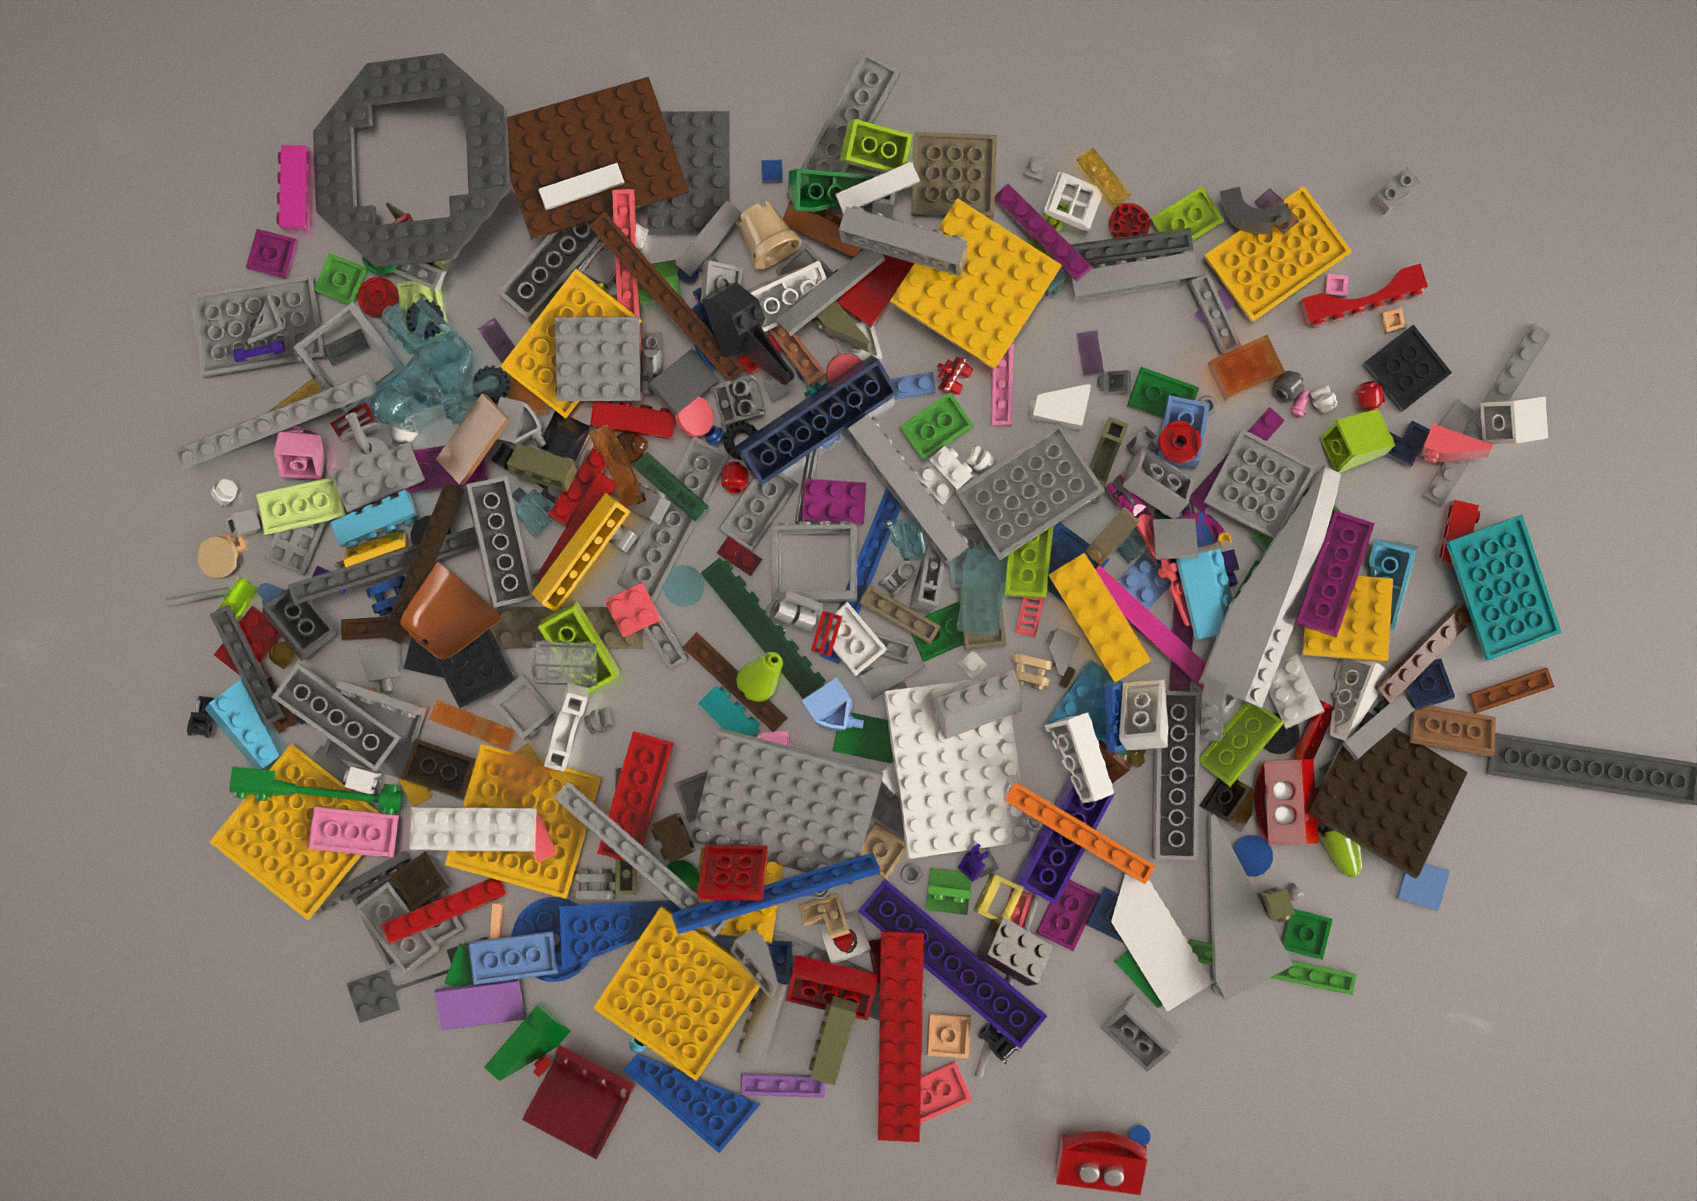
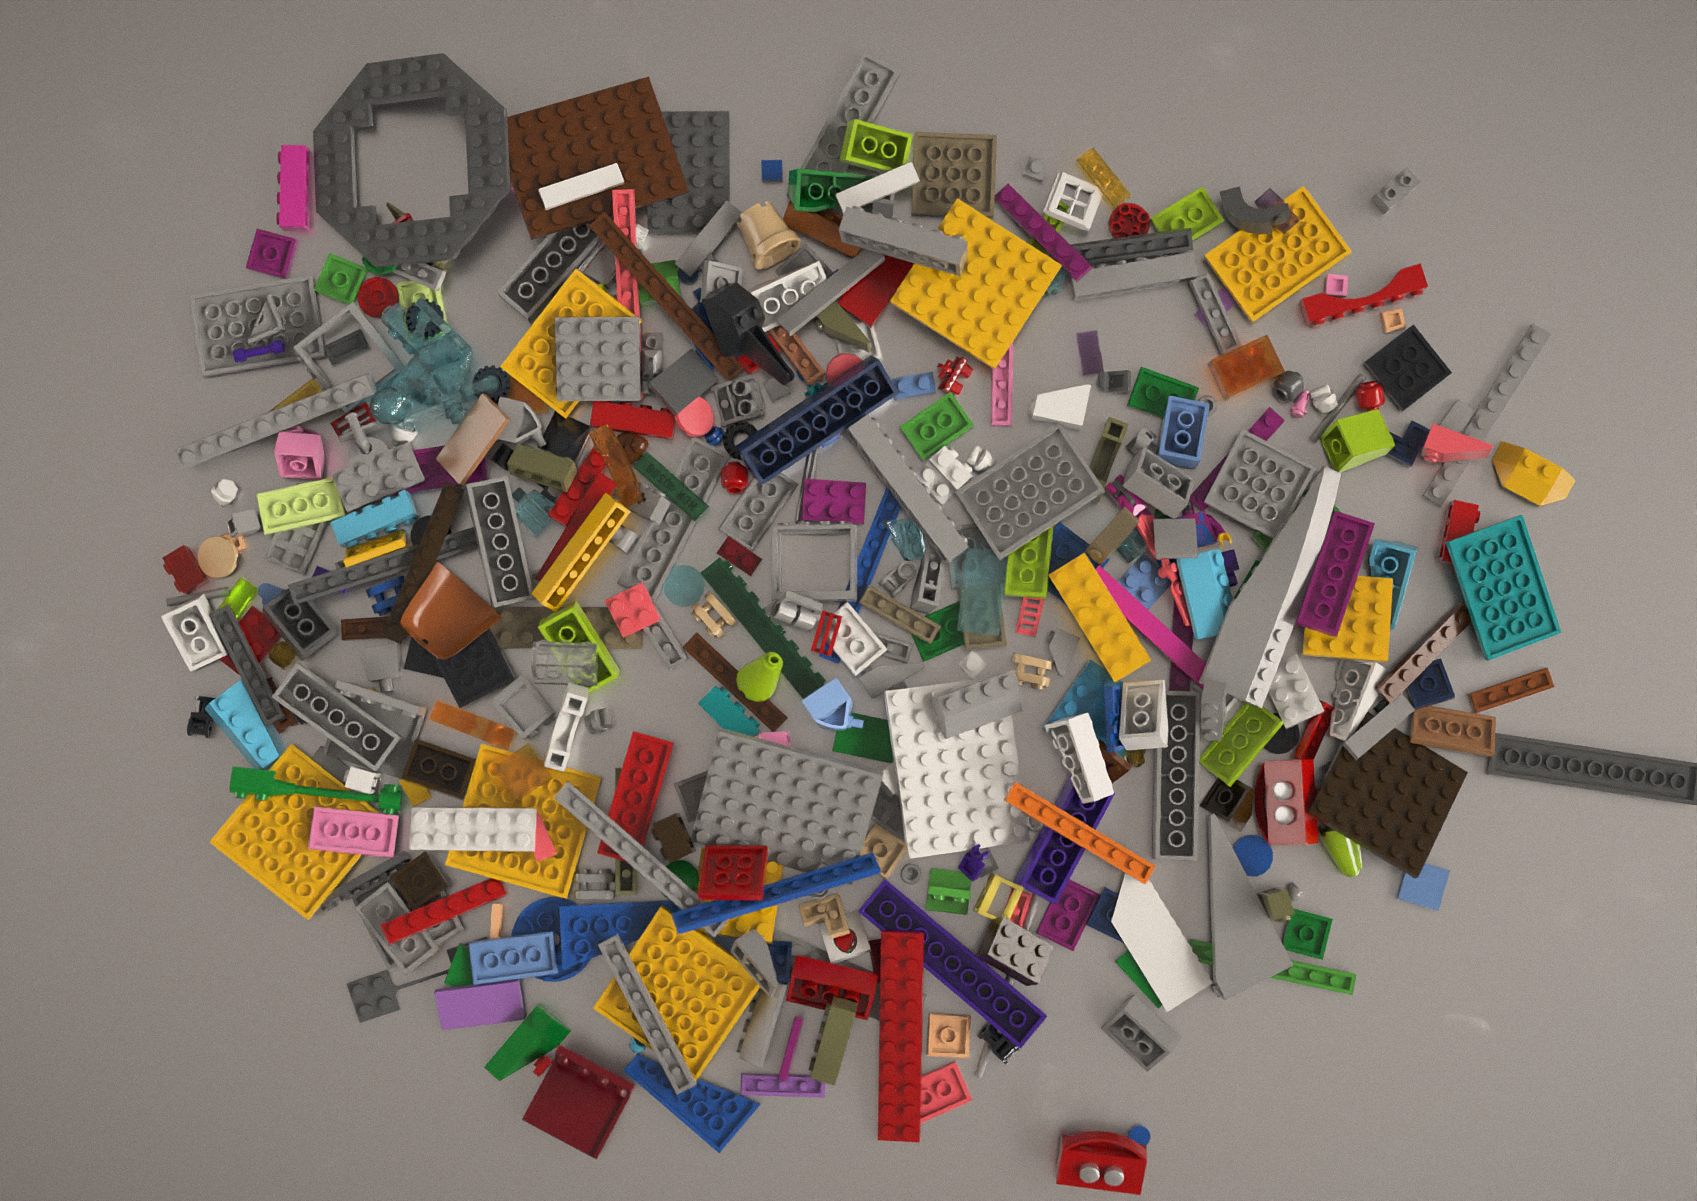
(185, 570): none -> clear red brick
(195, 632): none -> white slope
(497, 339): clear purple slope -> none
(647, 1014): none -> light grey plate
(713, 628): none -> tan brick
(790, 1049): none -> magenta tile
(1065, 680): dark brown tile -> none
(1172, 451): red plate -> none
(1341, 403): none -> light grey bar
(1514, 420): white slope -> none
(1530, 475): none -> yellow wedge

